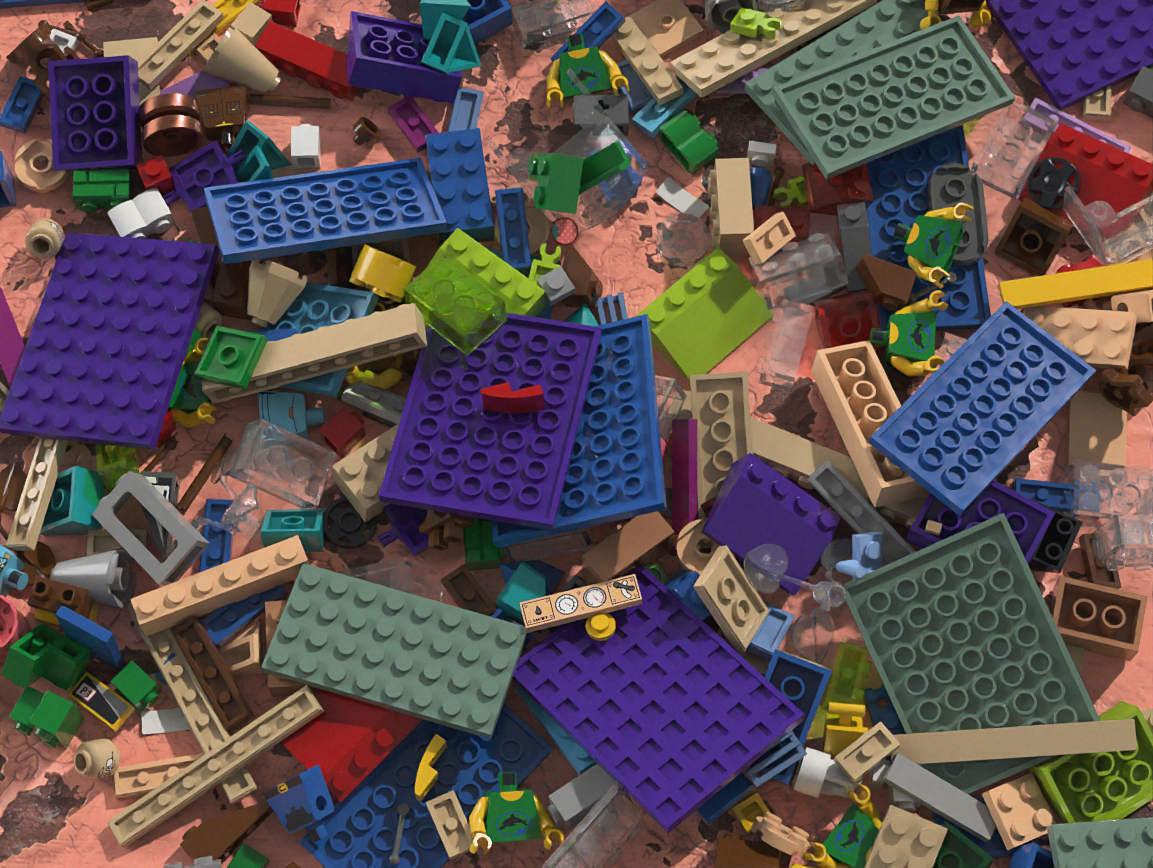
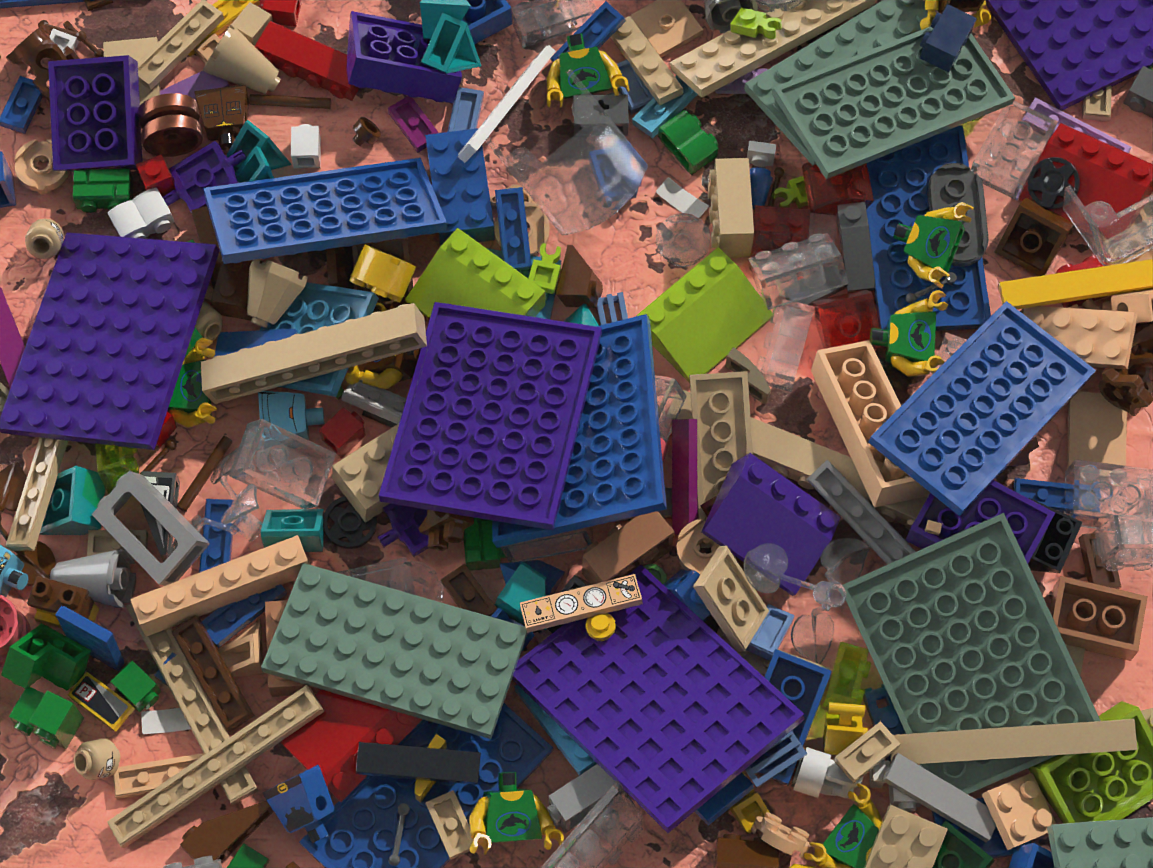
(230, 357): green tile -> none
(418, 763): none -> black tile
(456, 304): clear neon green brick -> none
(504, 400): red slope -> none
(506, 103): none -> white tile
(556, 285): light grey plate -> none
(558, 181): green brick -> none
(563, 231): tile -> none
(603, 165): green panel -> none
(756, 382): none -> dark tan slope
(769, 238): light nougat plate -> none
(866, 555): light blue plate -> none
(886, 281): reddish brown slope -> none
(947, 38): none -> dark blue brick

